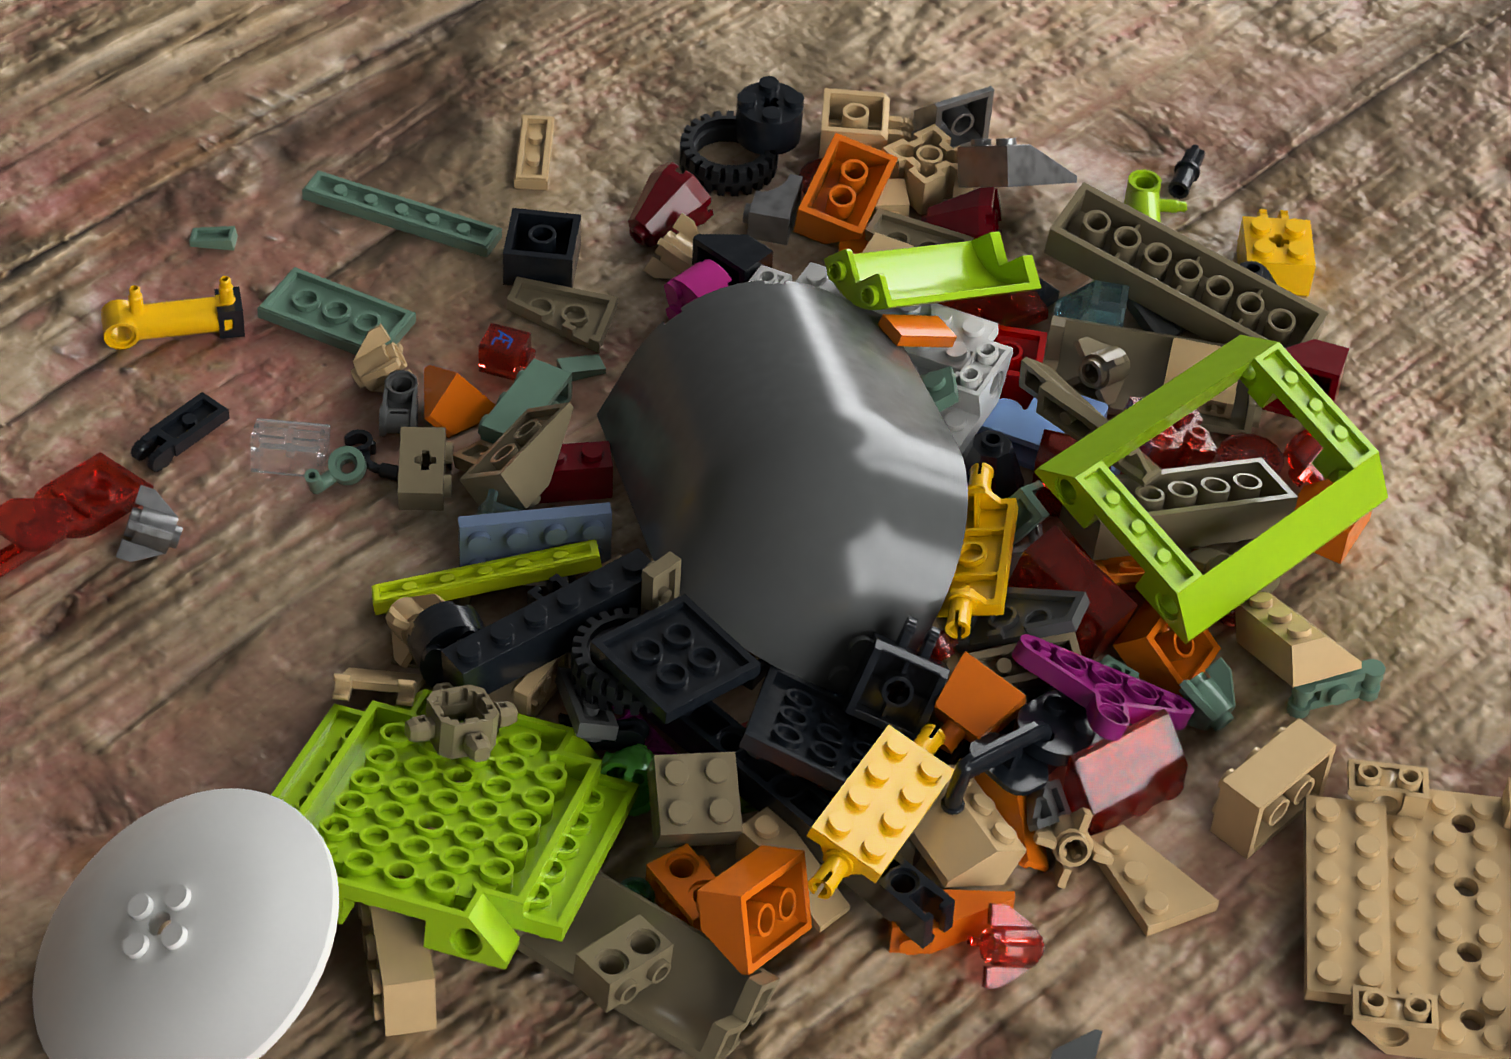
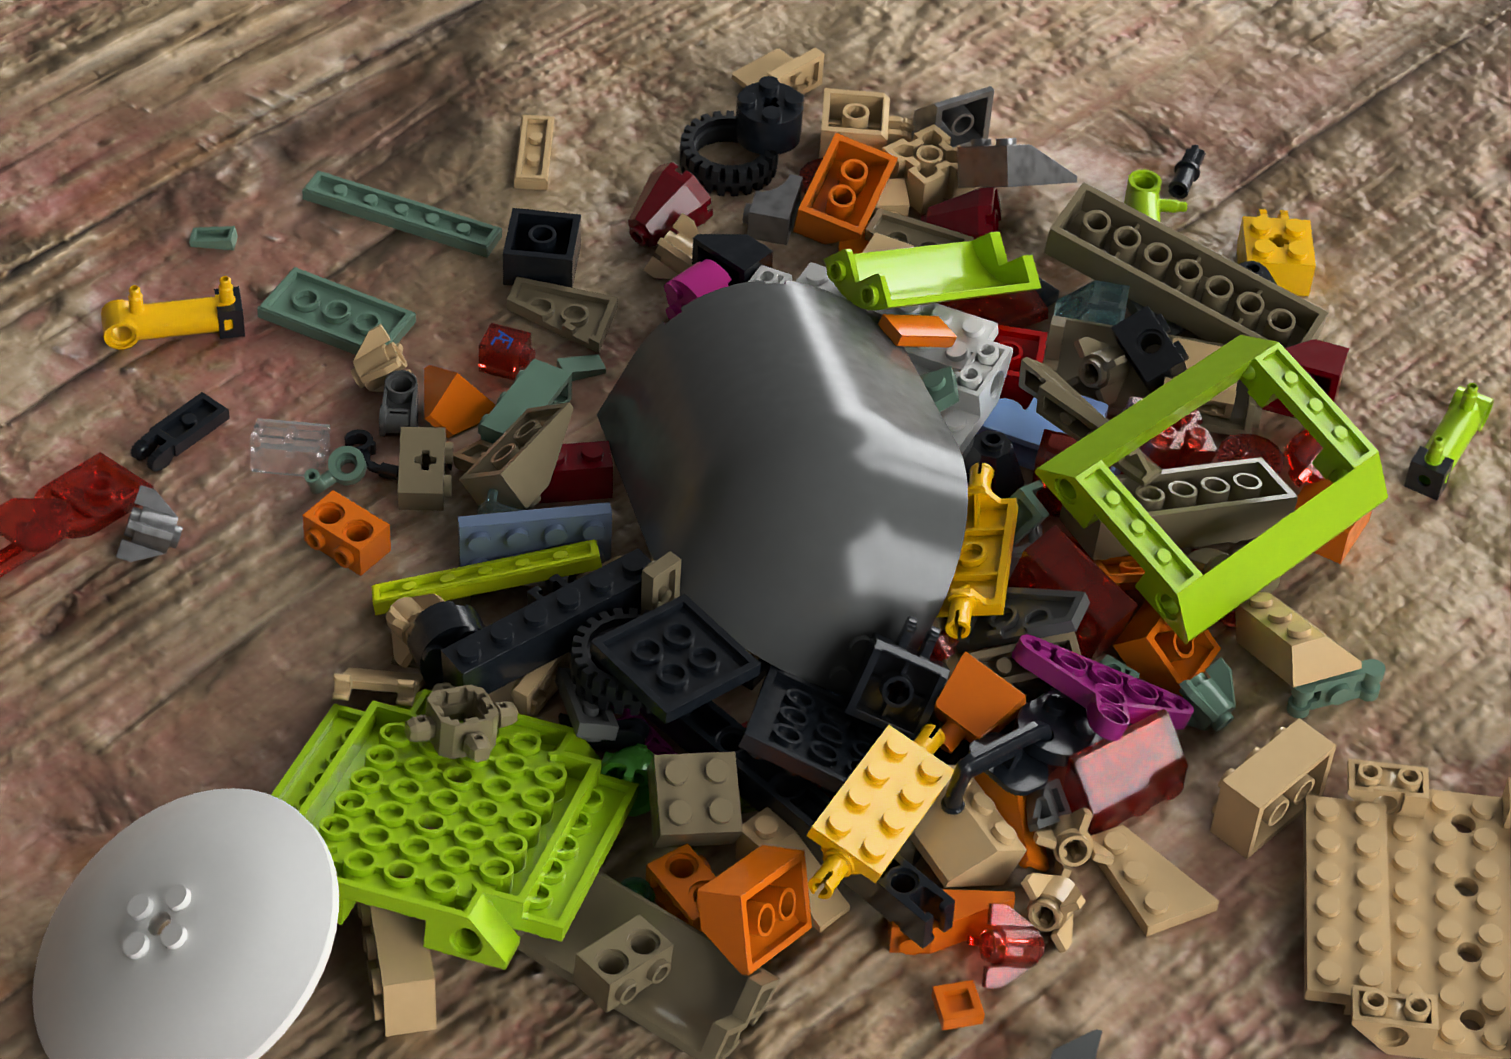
(346, 533): none -> orange brick
(801, 73): none -> tan bracket
(957, 1005): none -> orange plate
(1052, 906): none -> tan brick
(1140, 332): none -> black brick
(1434, 462): none -> lime piece

